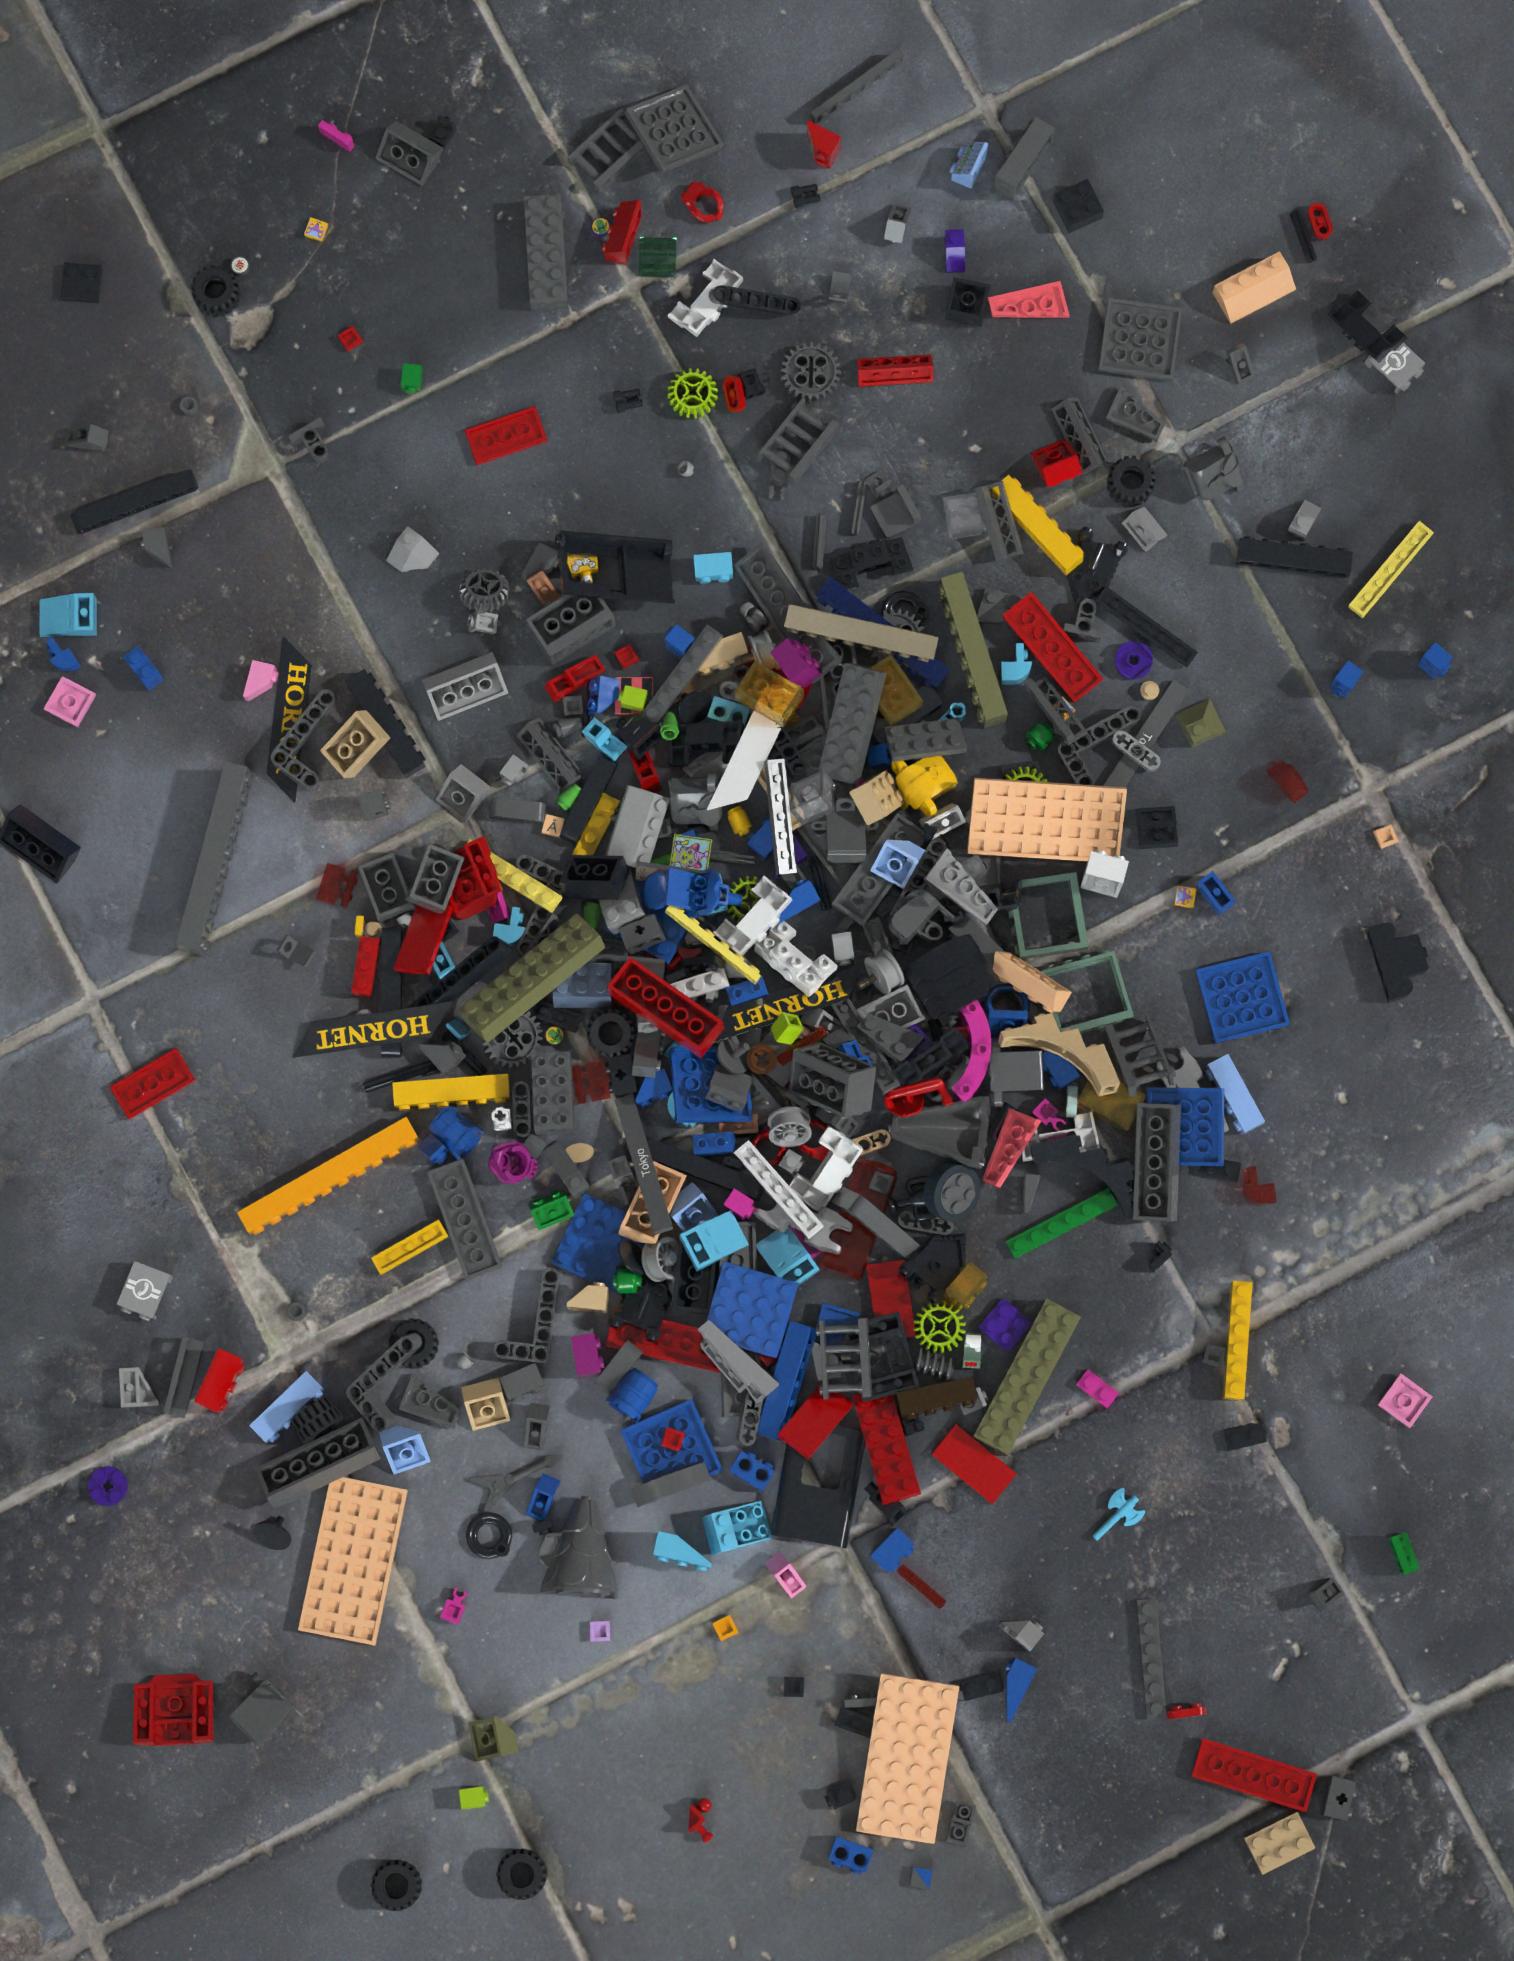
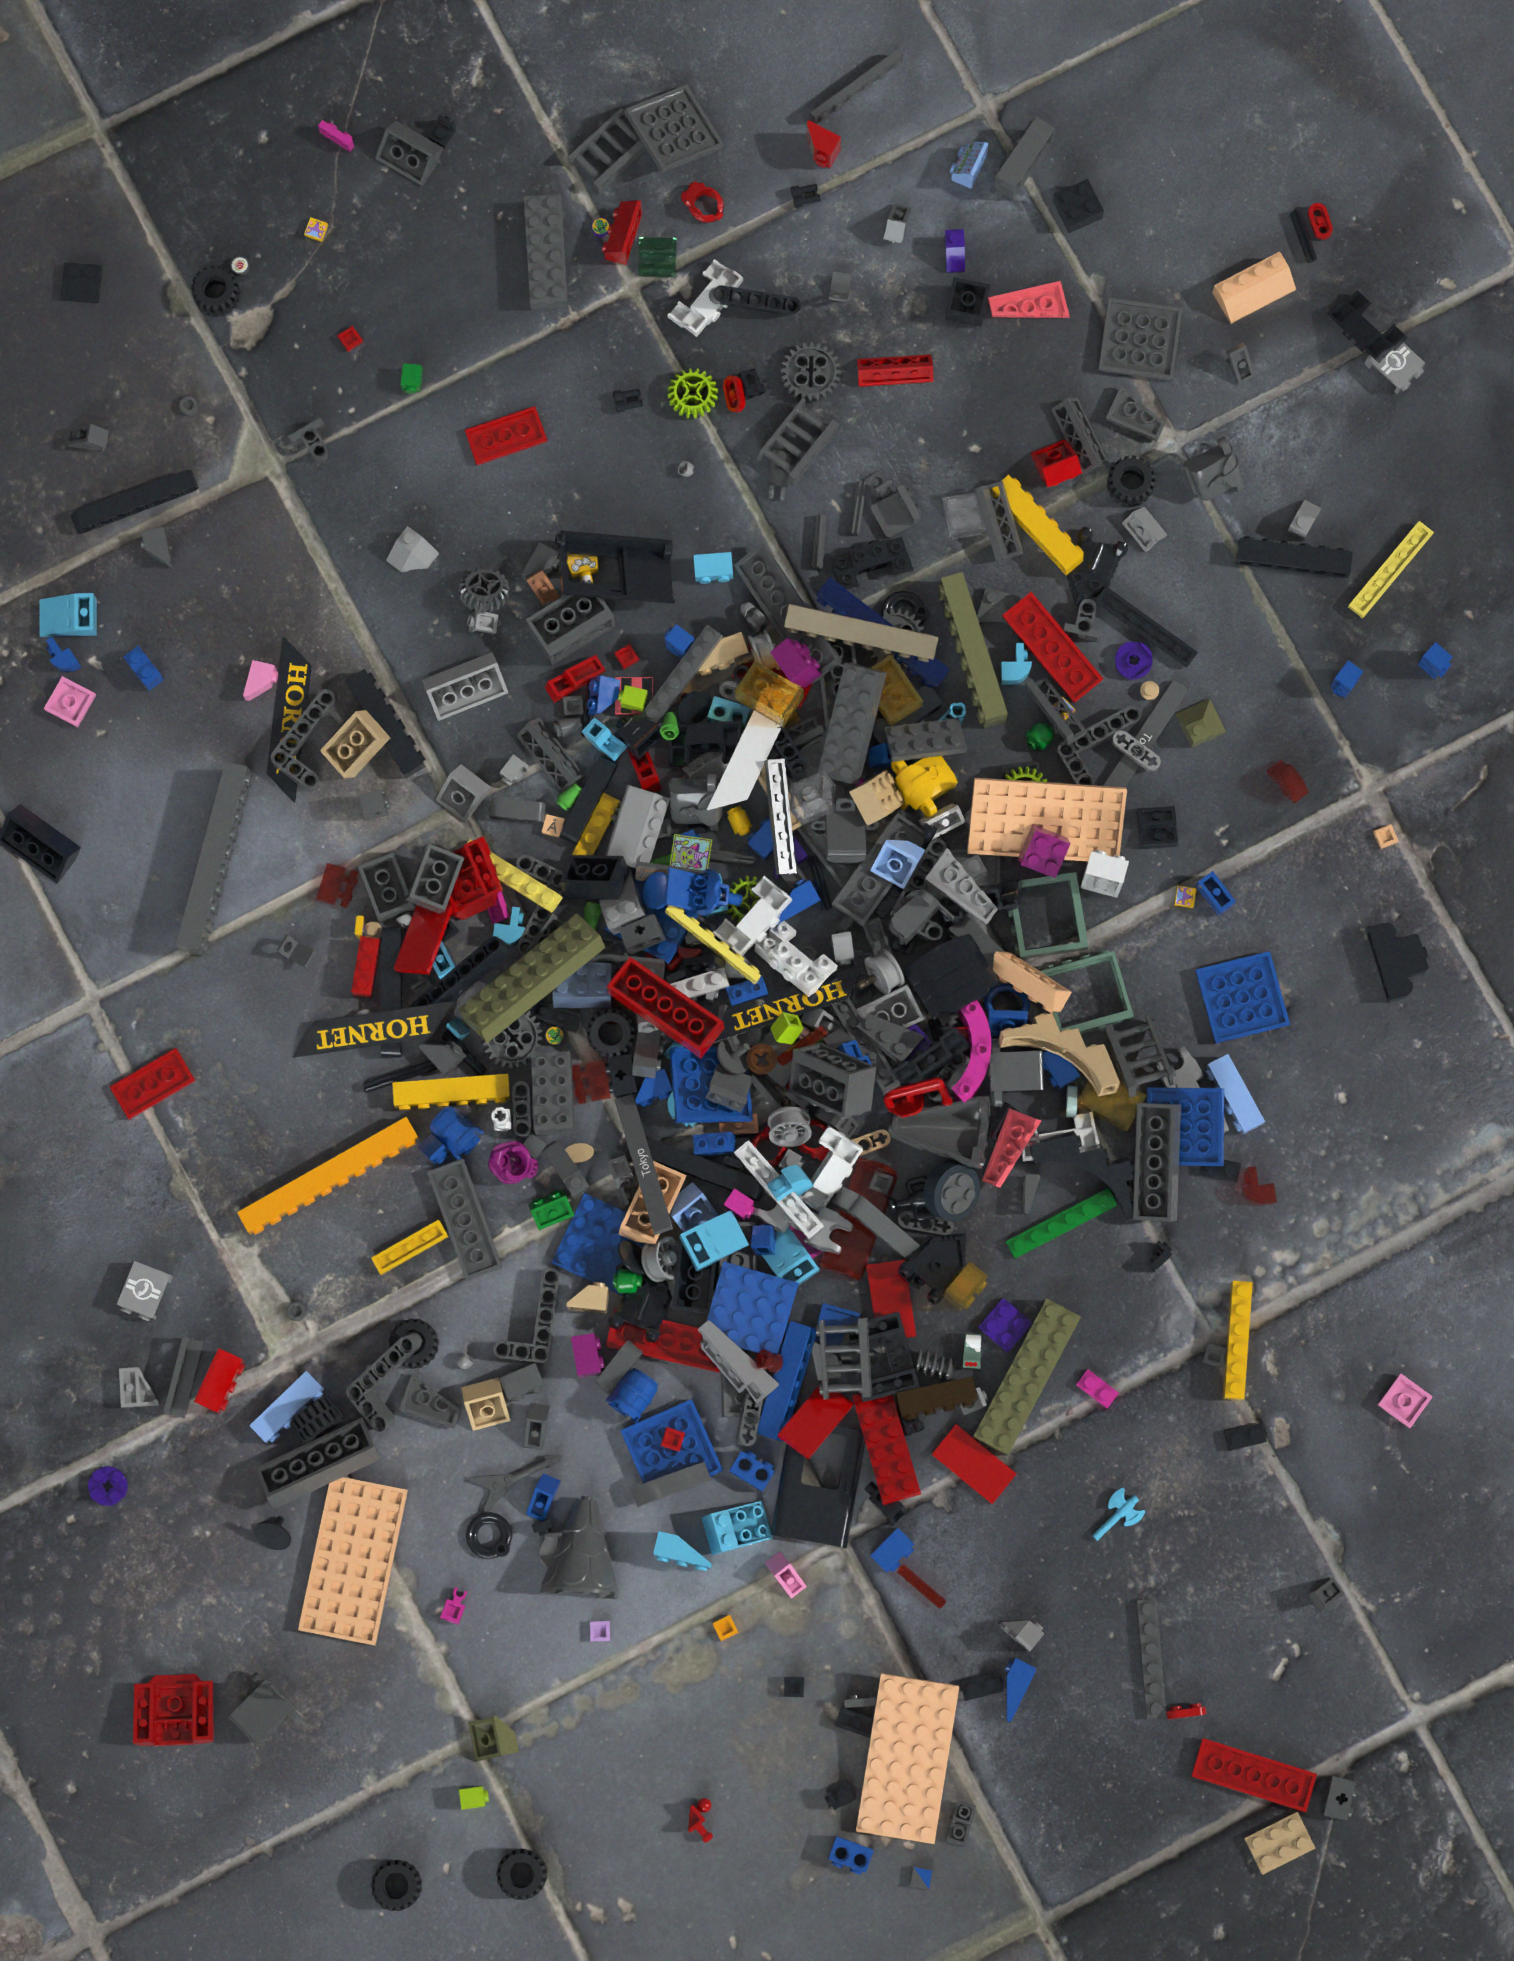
(403, 1448): light blue slope -> none
(763, 1240): none -> blue brick
(769, 1361): none -> clear red wheel
(790, 1180): none -> medium azure brick
(926, 1338): lime gear -> none
(1044, 851): none -> magenta brick
(1046, 1113): dark pink plate -> none
(1403, 1553): green bracket -> none

